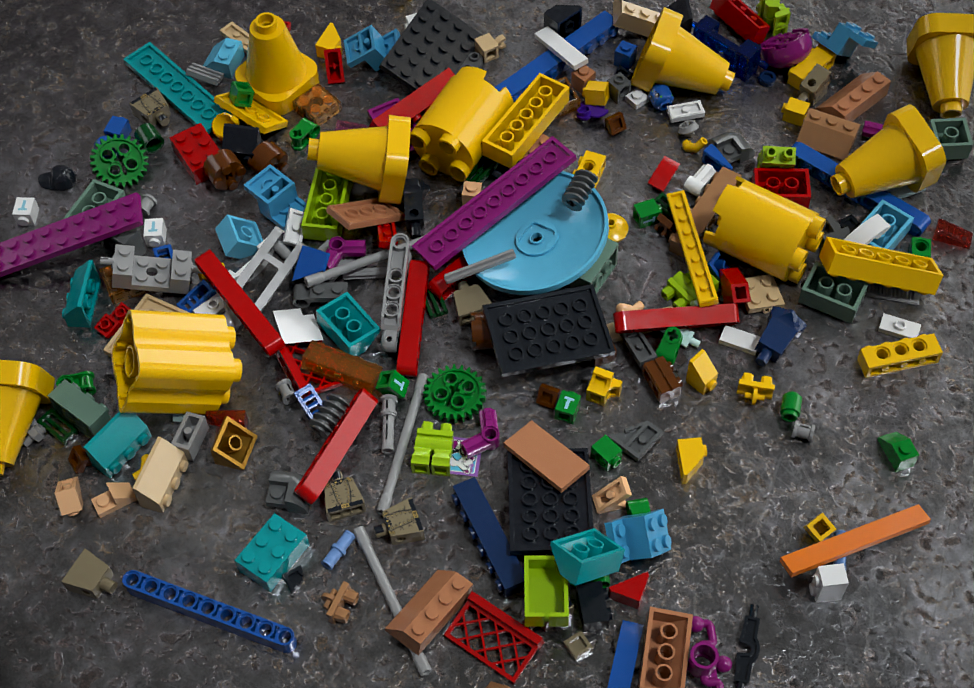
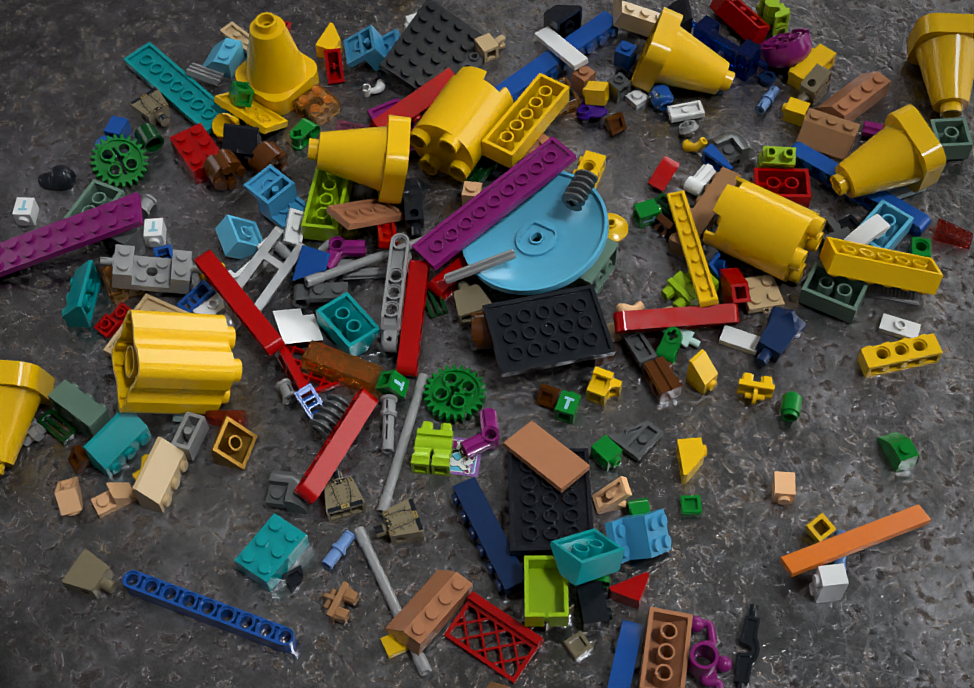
(79, 379): green piece -> none
(367, 90): none -> white arm
(393, 646): none -> yellow tile
(690, 505): none -> green tile
(767, 99): none -> medium blue pin
(783, 487): none -> light nougat brick
(803, 431): light grey bush -> none
(845, 39): dark azure bracket -> none

